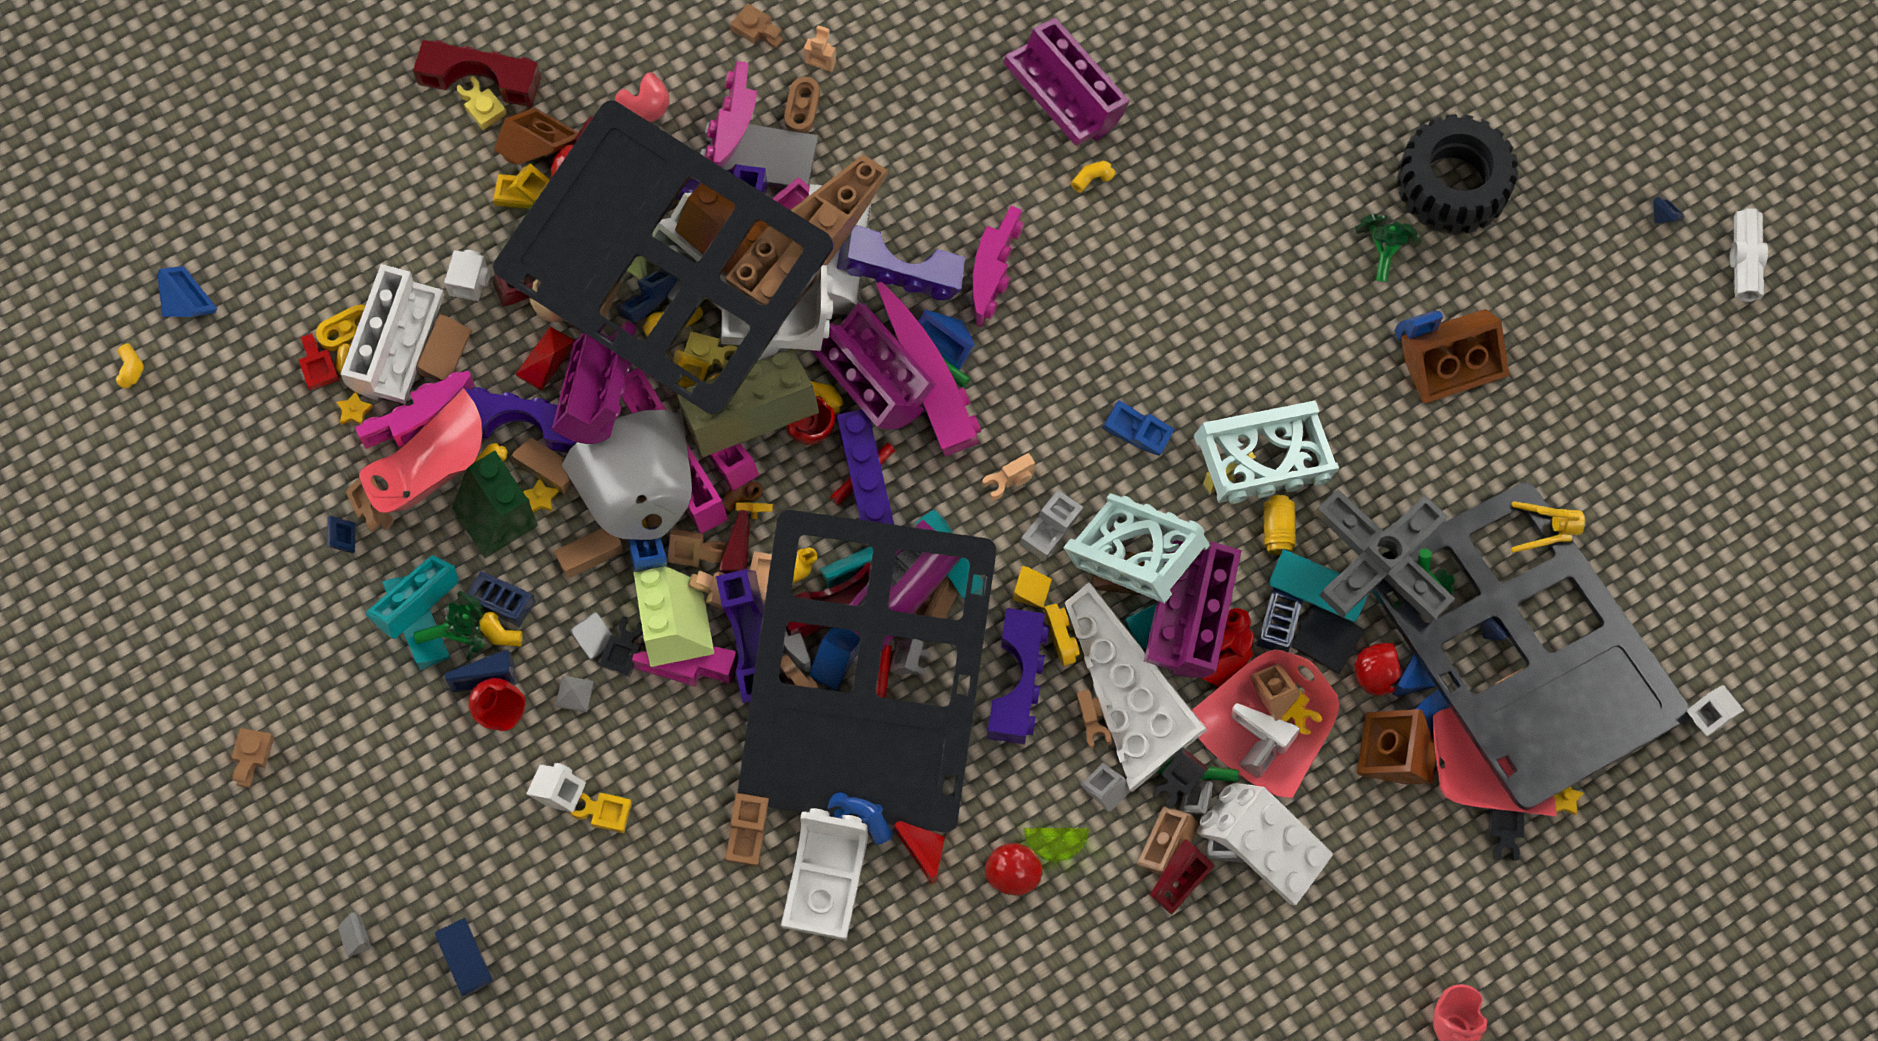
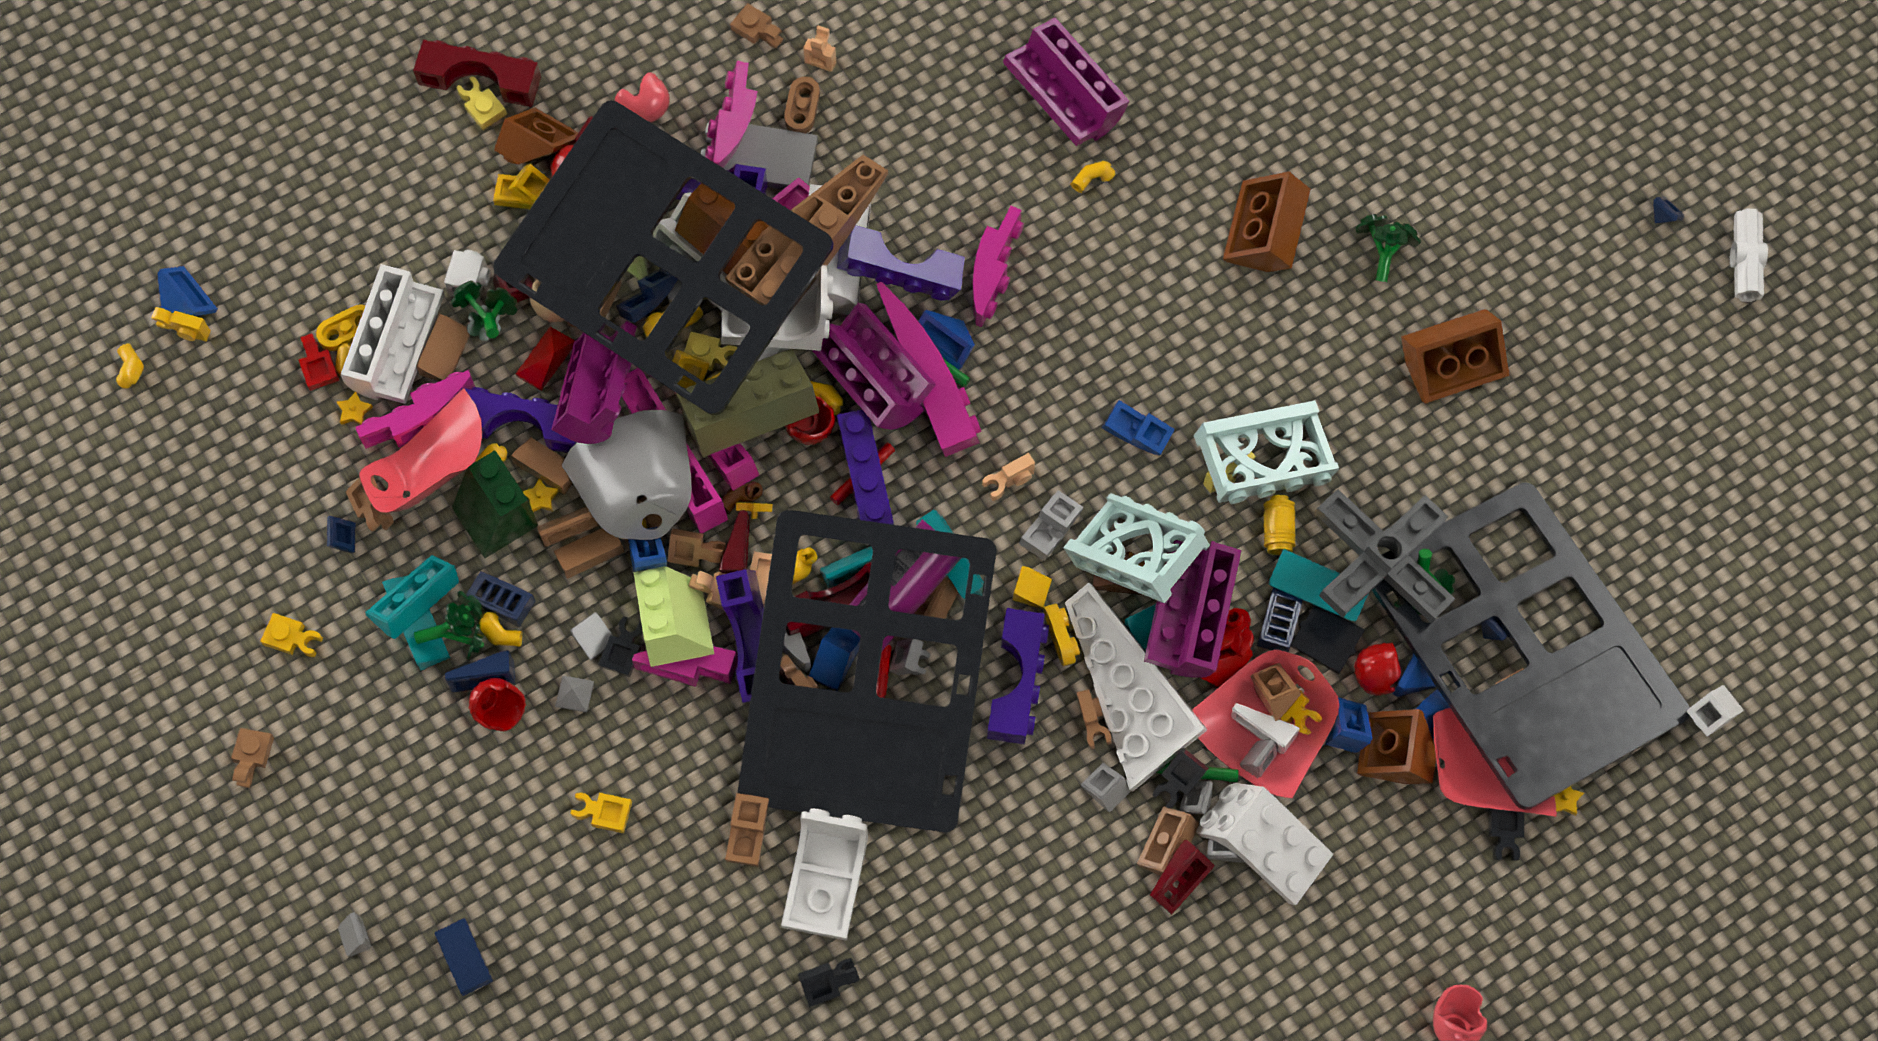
(186, 325): none -> yellow plate
(287, 634): none -> yellow plate
(484, 321): none -> dark green plant
(556, 787): white brick -> none
(566, 526): none -> medium nougat slope
(822, 982): none -> black plate
(869, 813): blue piece -> none
(923, 847): red slope -> none
(1013, 869): red hair -> none
(1056, 843): clear neon green tile -> none
(1267, 222): none -> dark orange slope
(1351, 727): none -> blue slope
(1419, 325): blue slope -> none
(1467, 141): black tyre -> none
(1563, 520): yellow plant -> none

